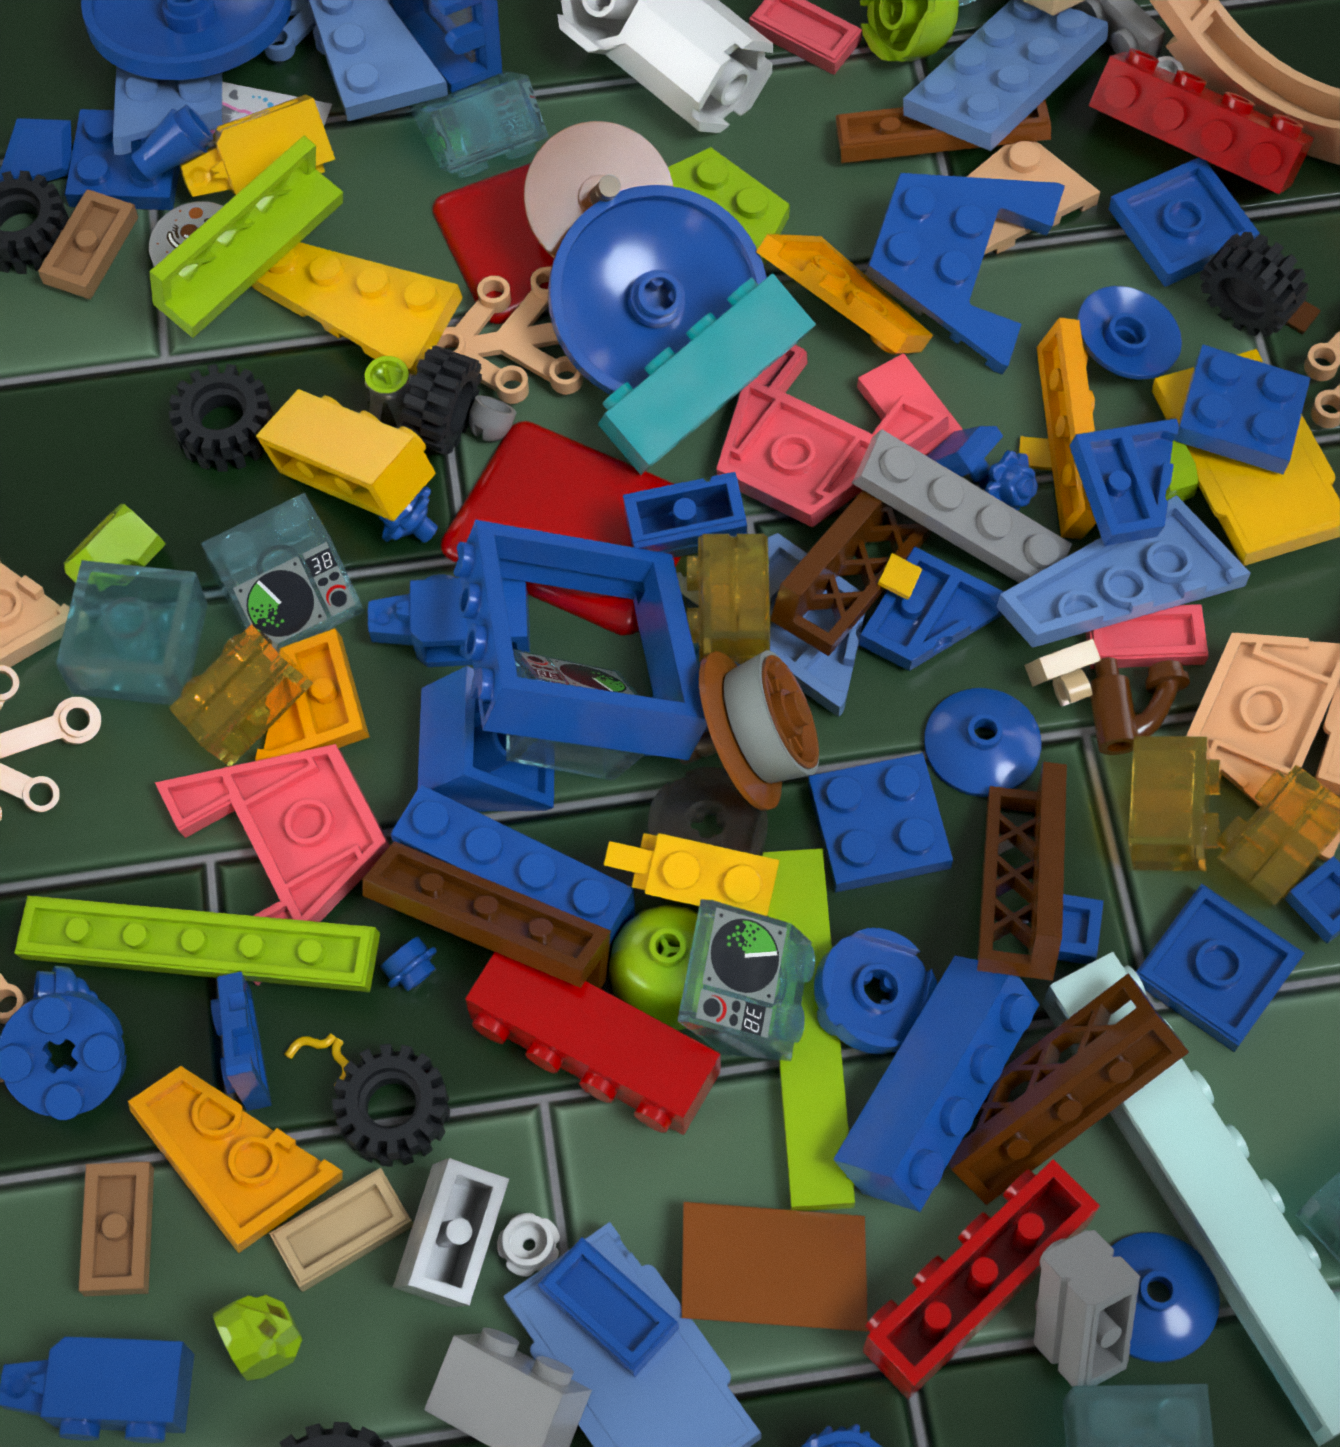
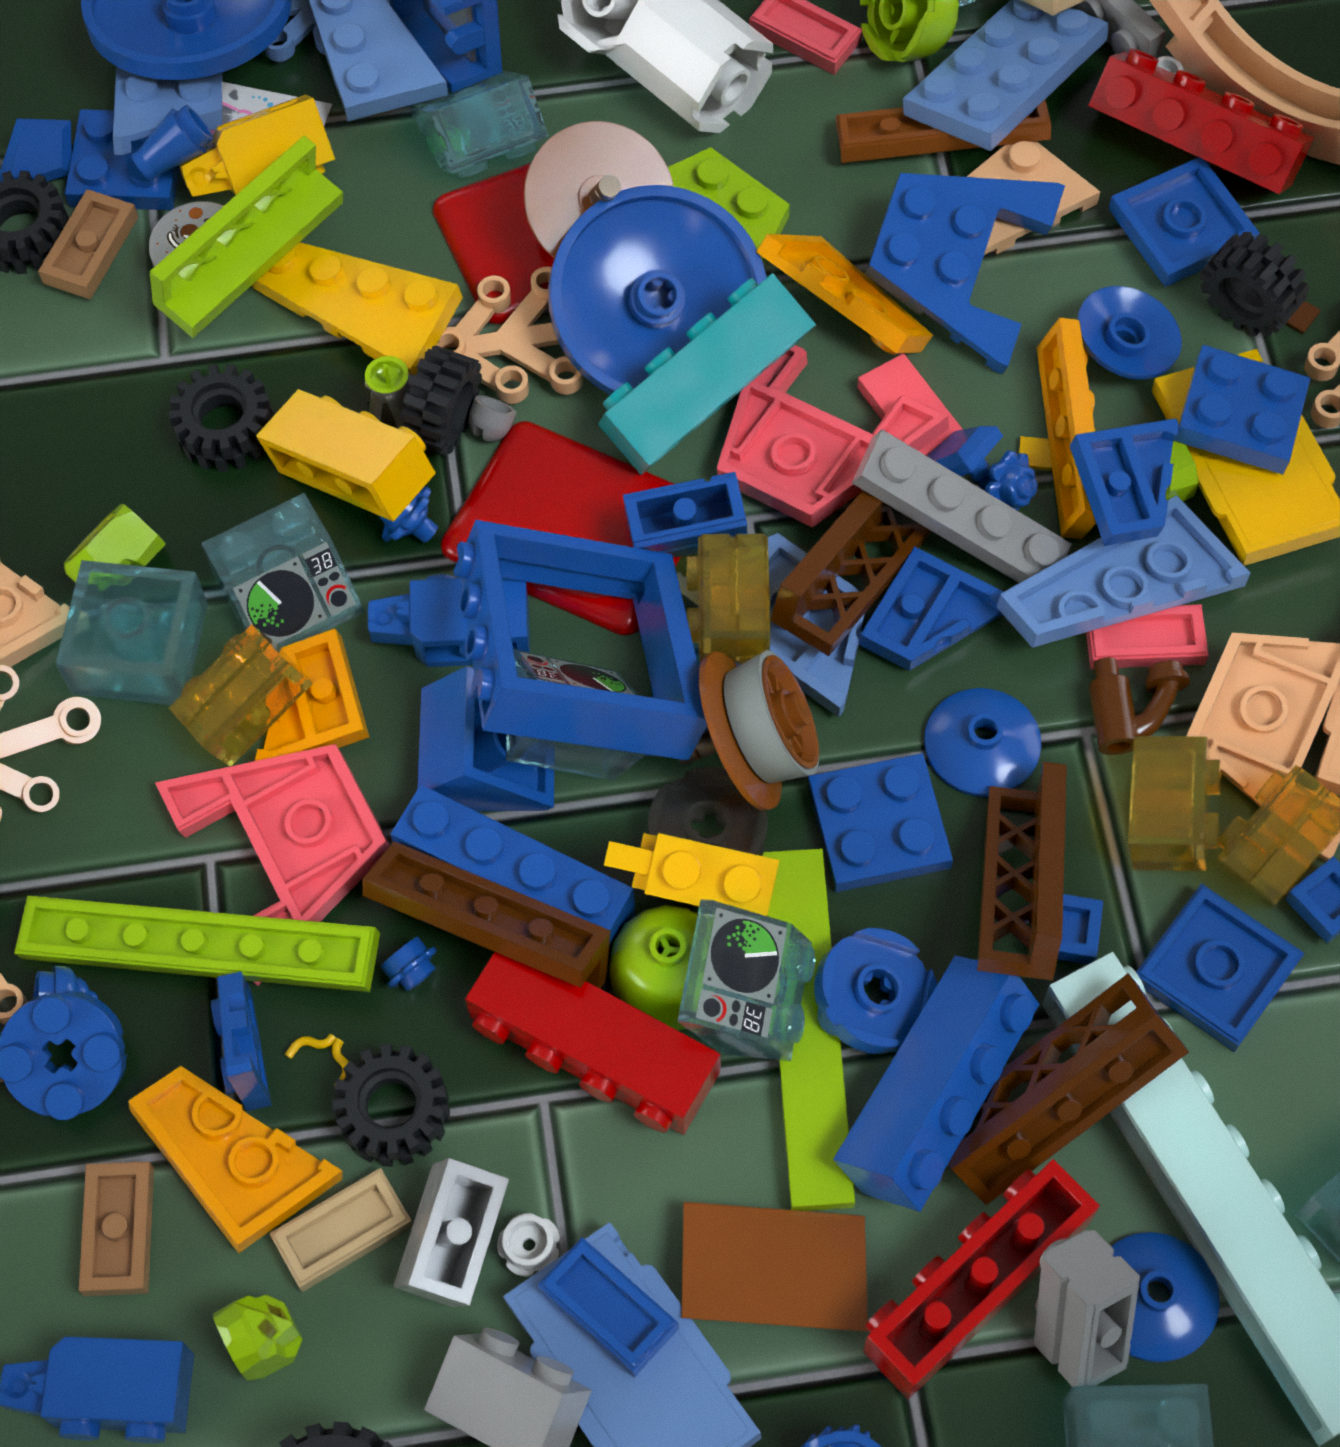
(899, 576): yellow window -> none
(1066, 671): tan tile -> none

